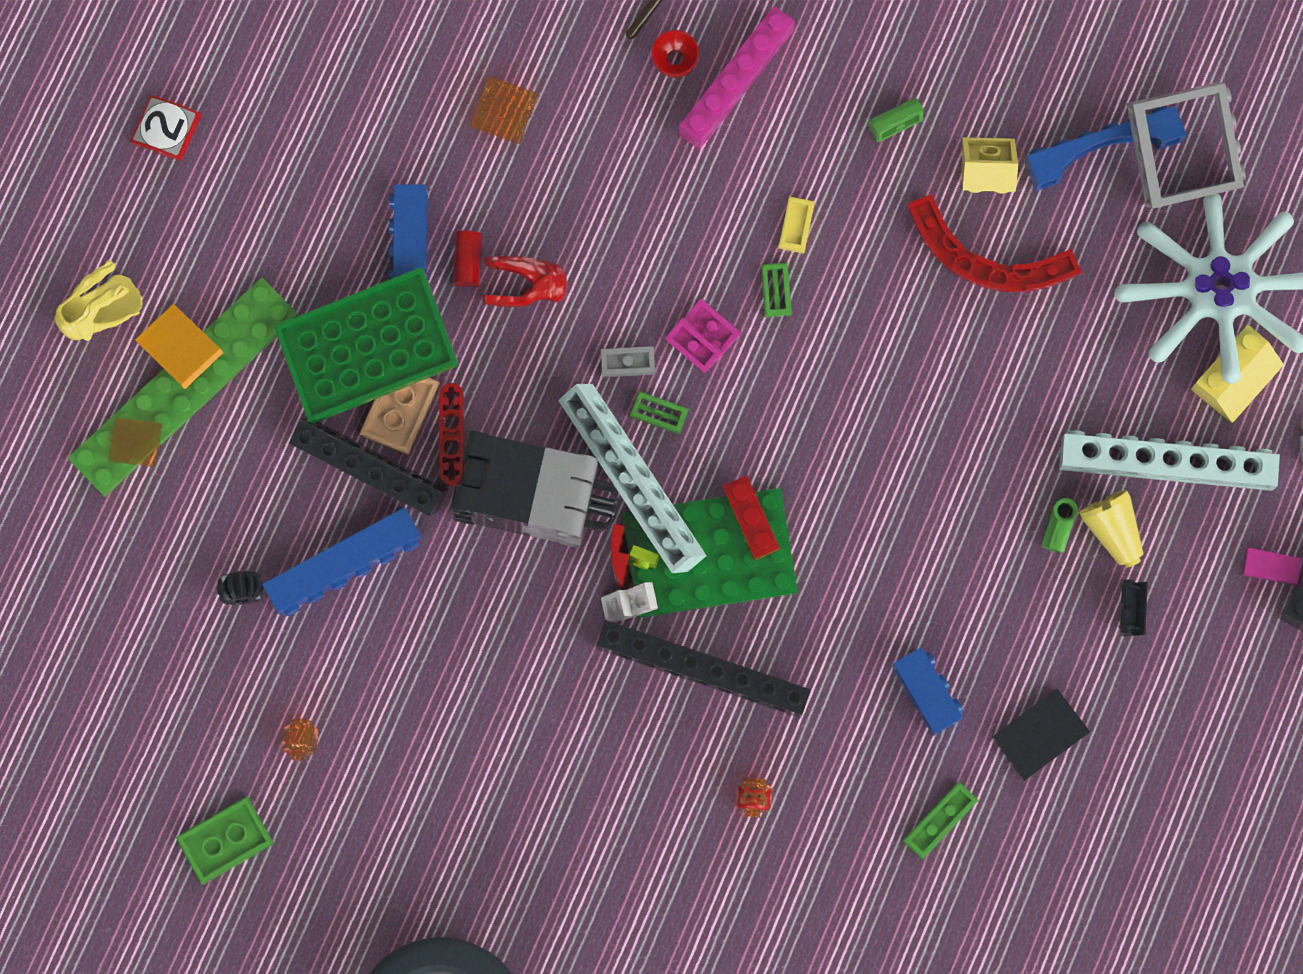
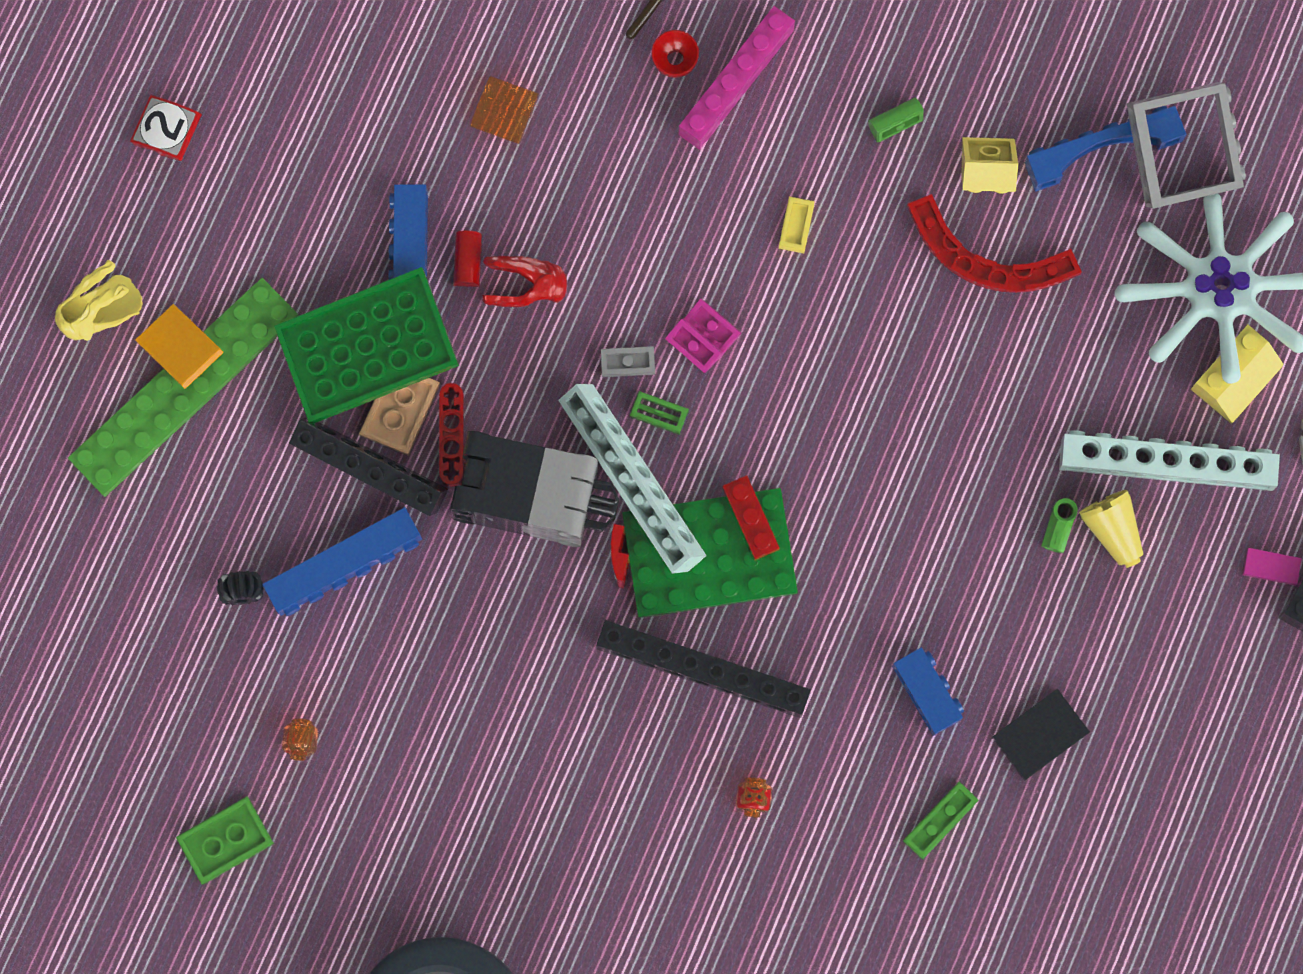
(135, 442): clear orange piece -> none
(629, 603): white slope -> none
(643, 558): lime plate -> none
(777, 312): bright green tile -> none
(1134, 608): black hinge -> none

